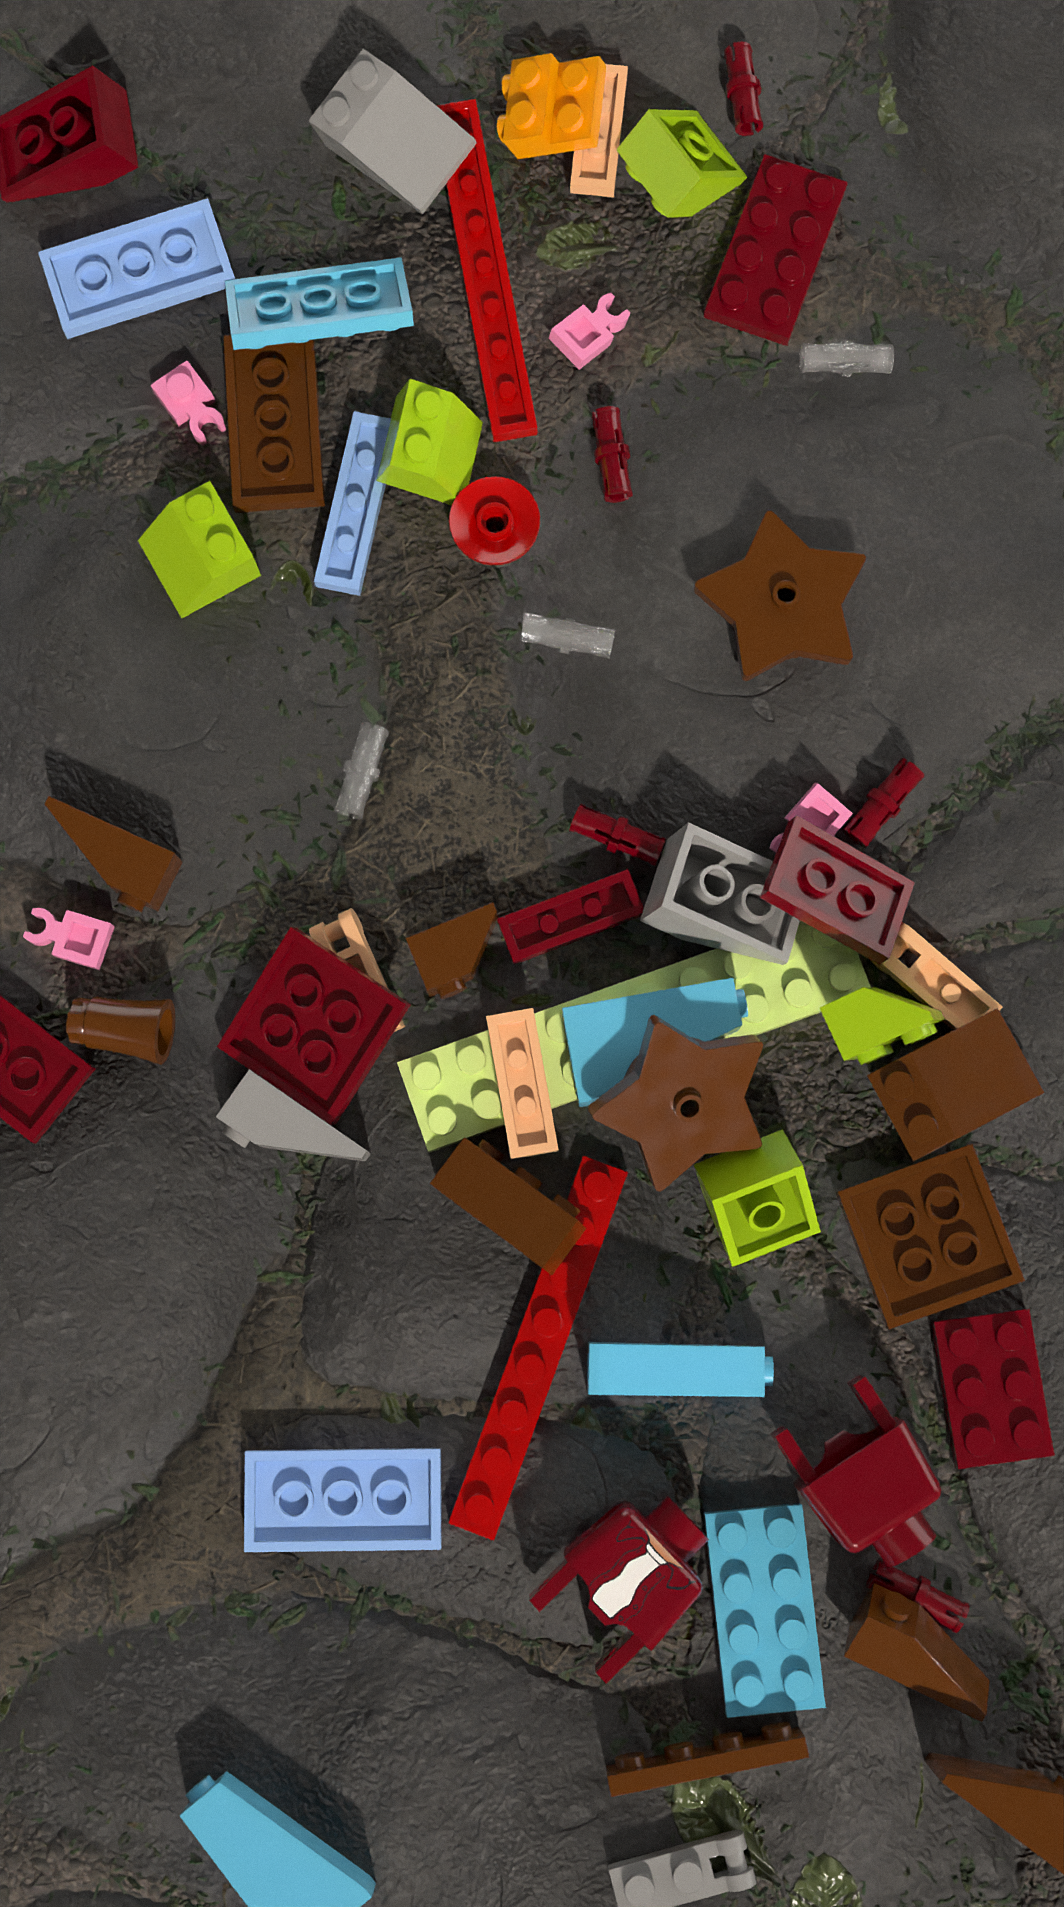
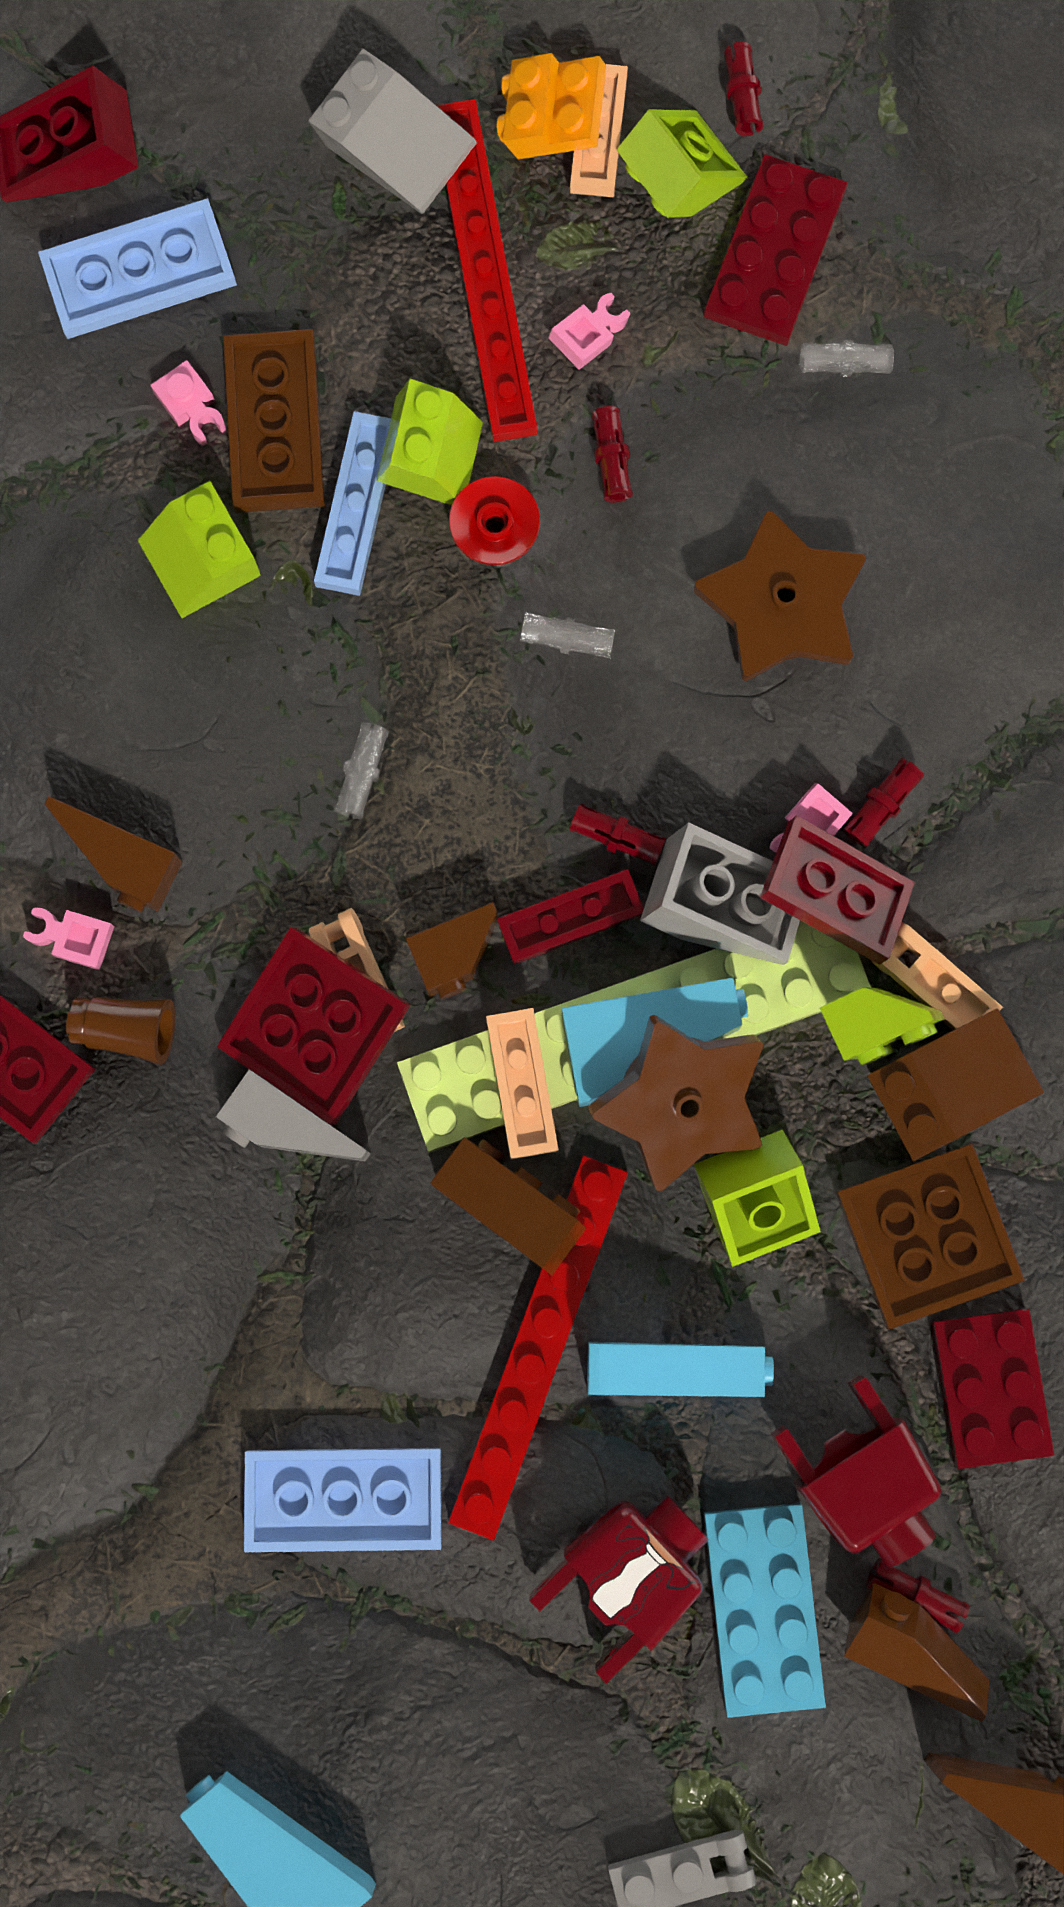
(318, 303): medium azure plate -> none
(726, 1755): reddish brown plate -> none

